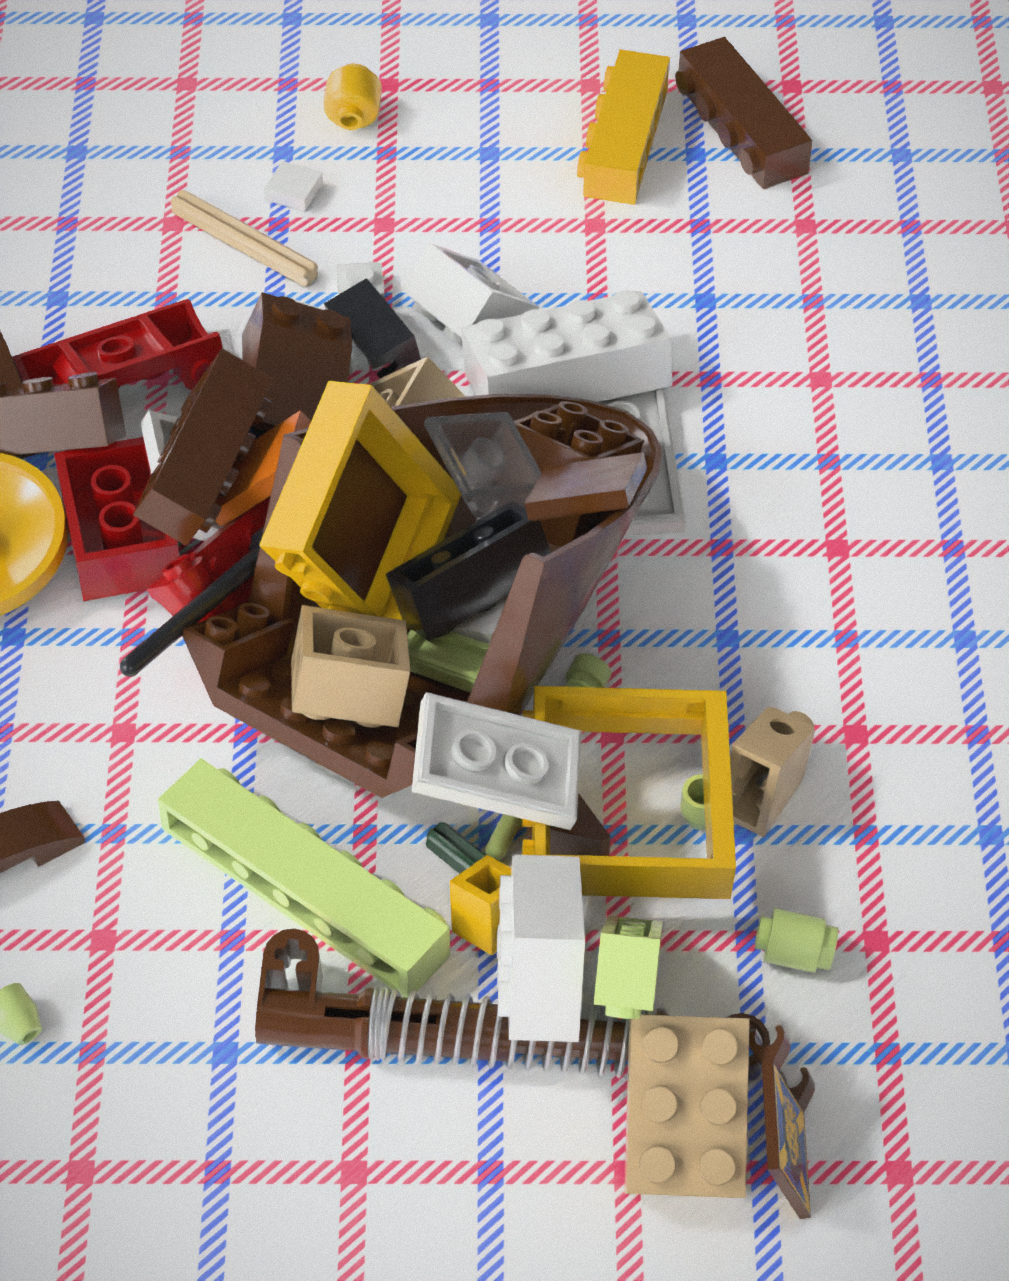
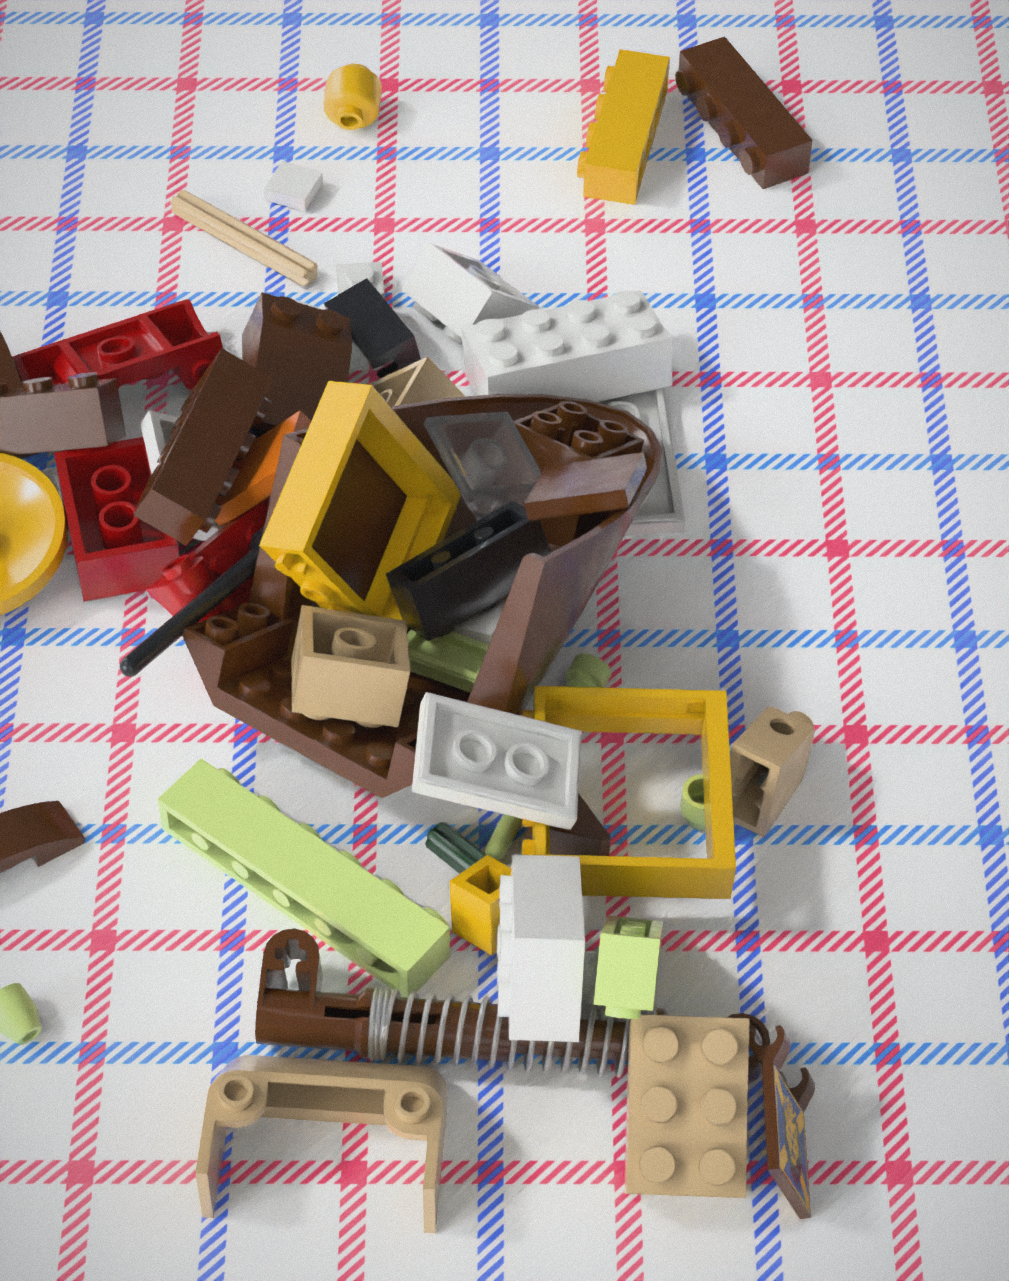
(402, 1097): none -> tan windscreen
(796, 940): yellowish green brick -> none

